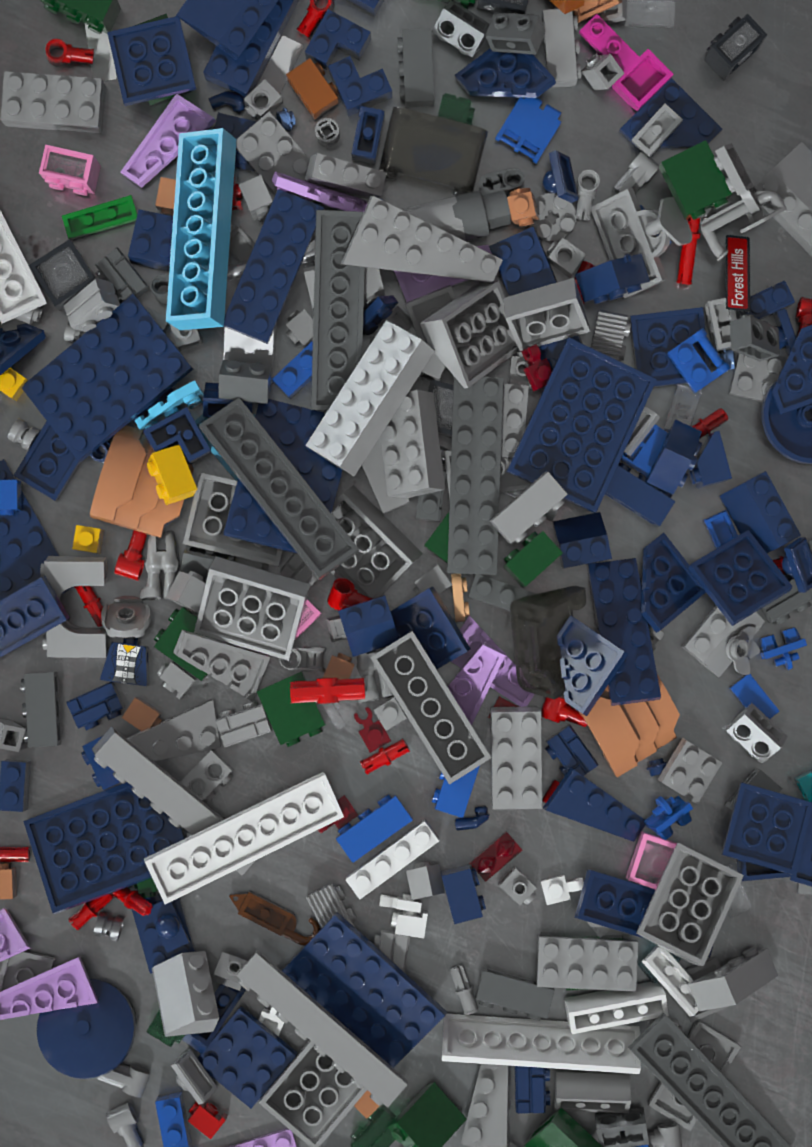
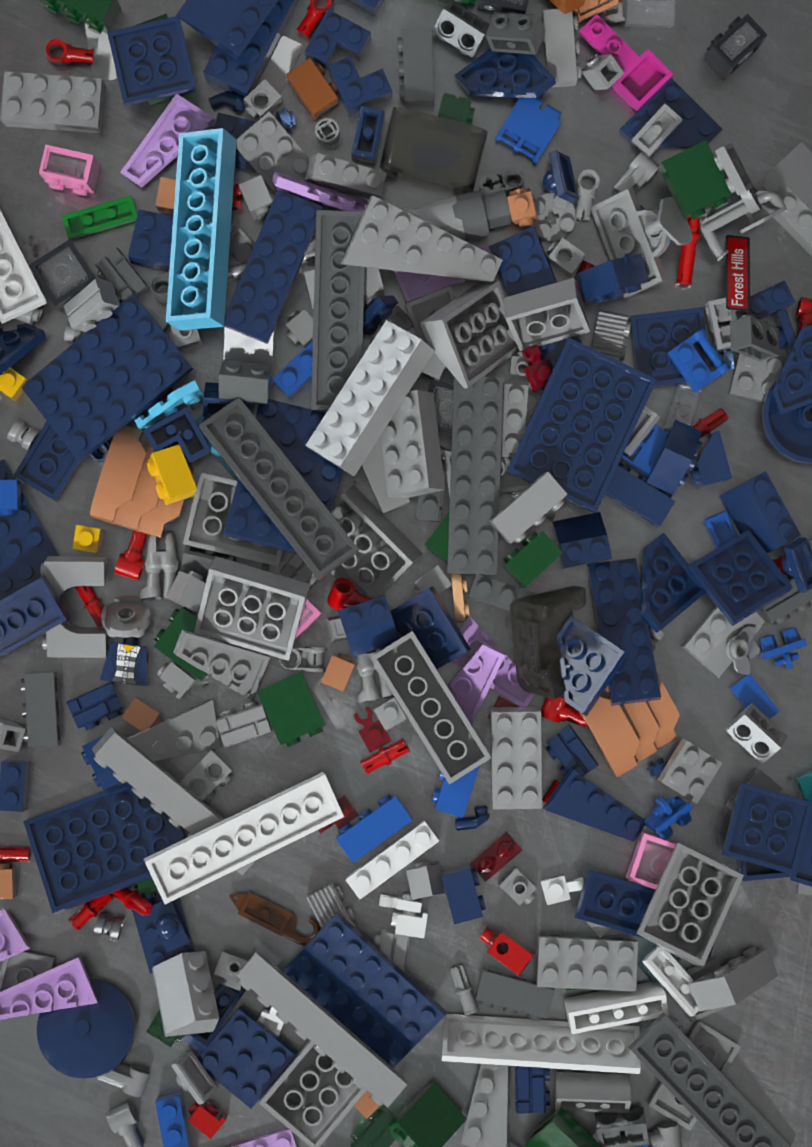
(327, 690): red piece -> none
(518, 954): none -> red torso

